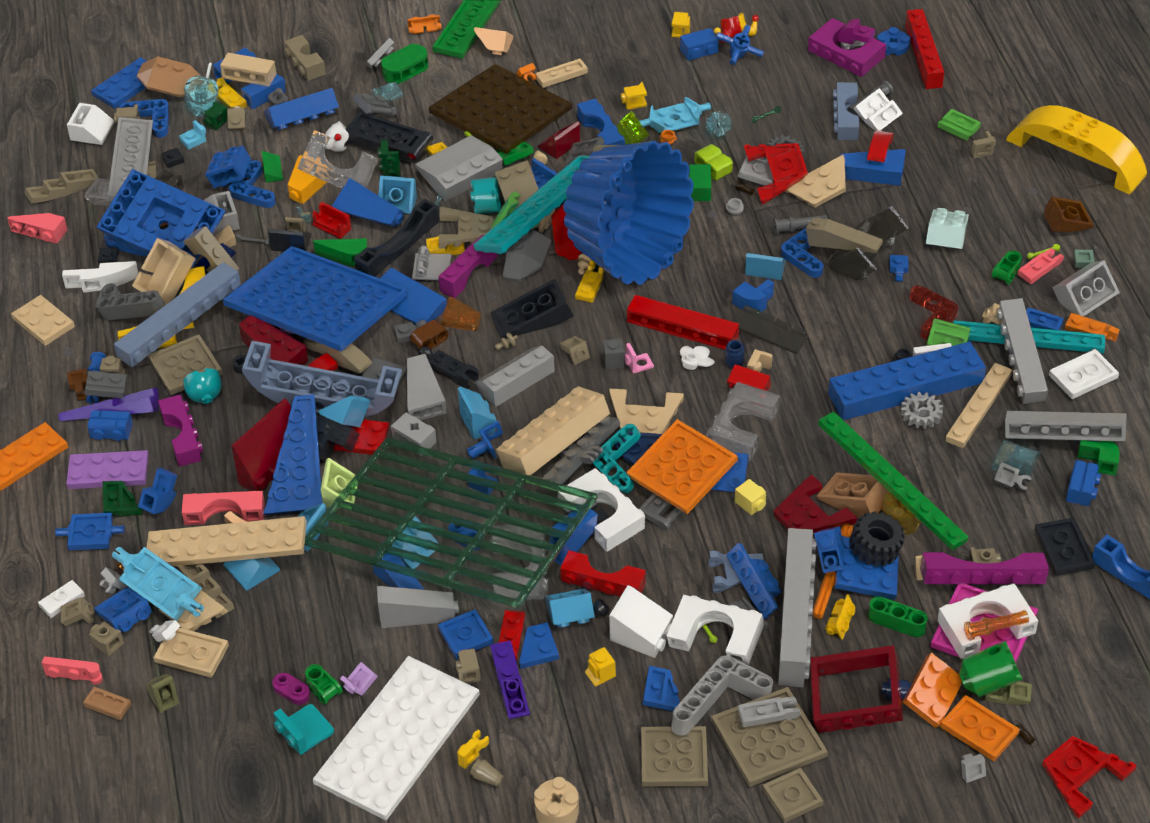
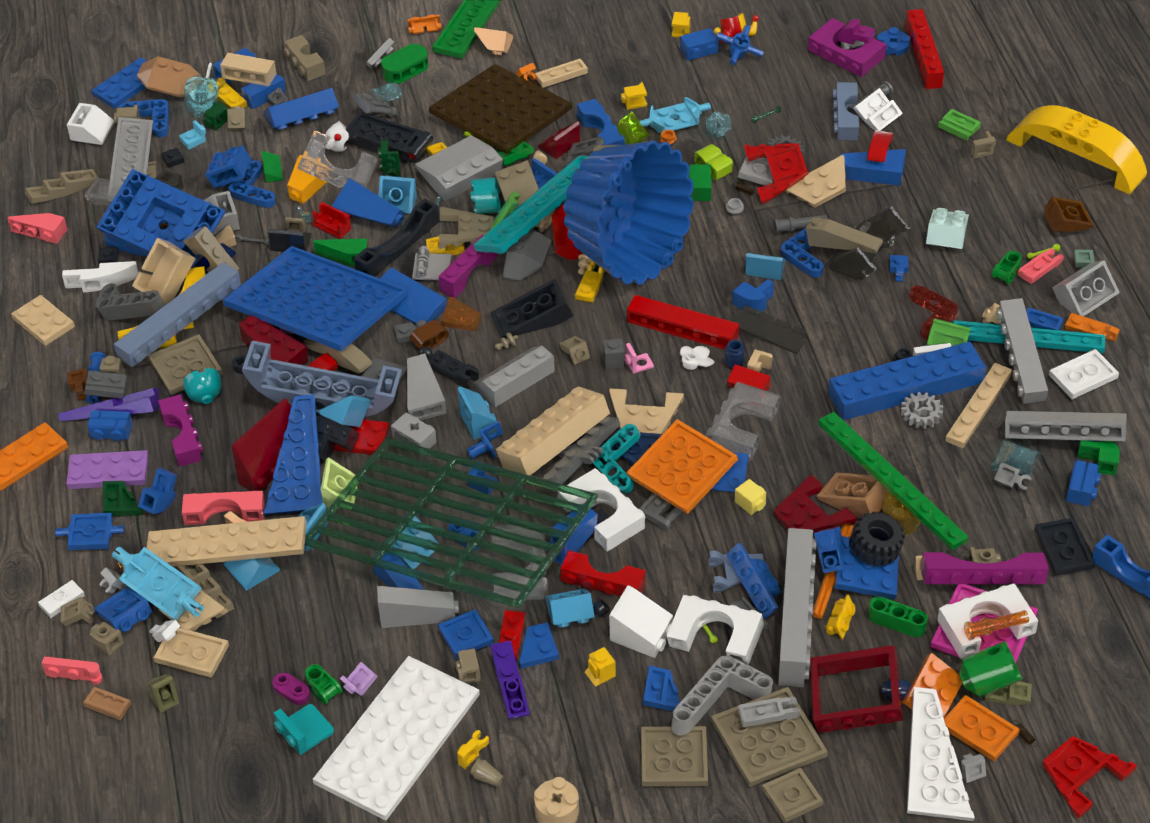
(934, 772): none -> white wing

